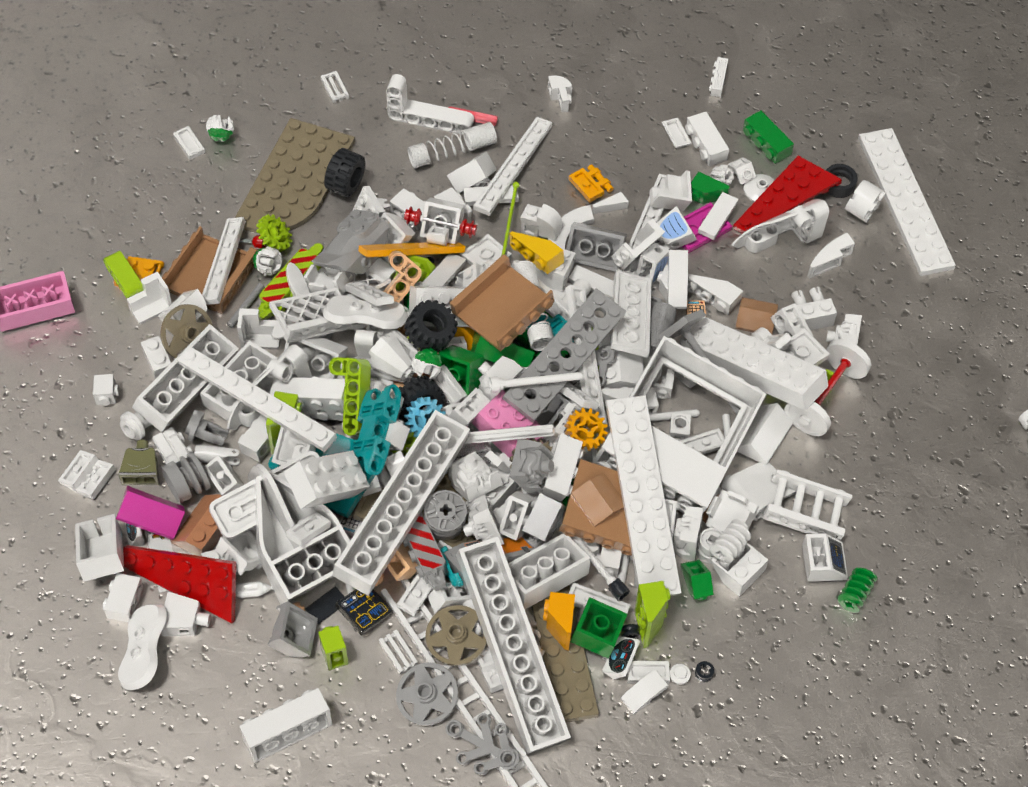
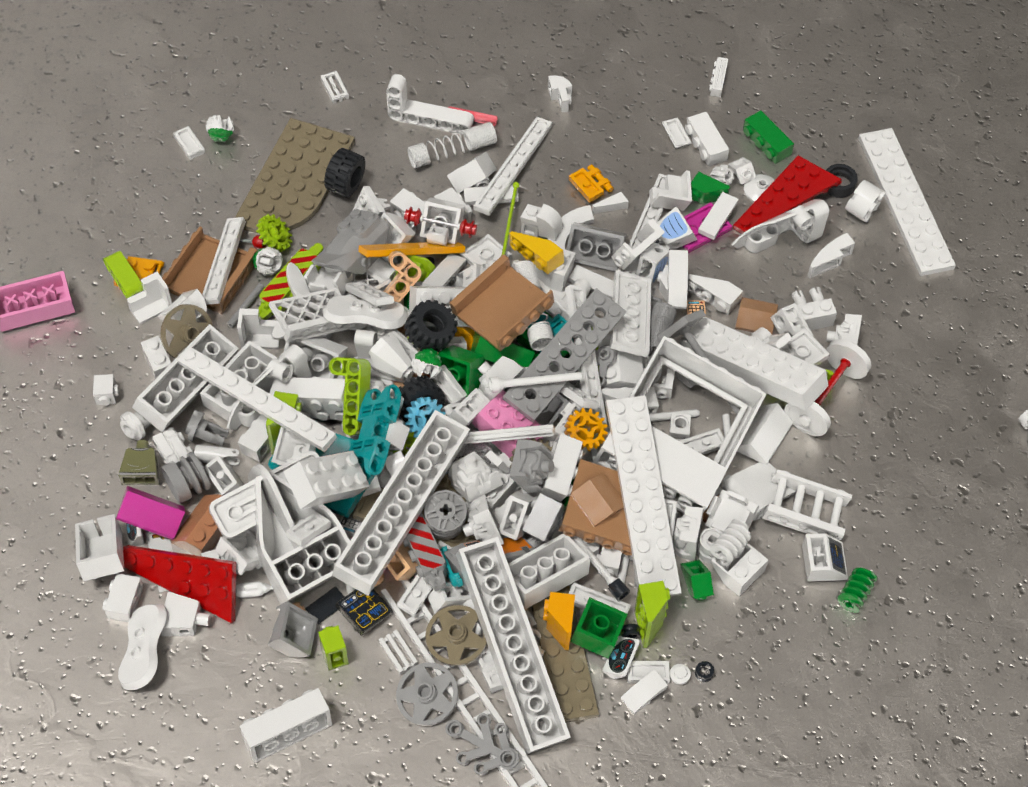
(87, 474): white slope -> none

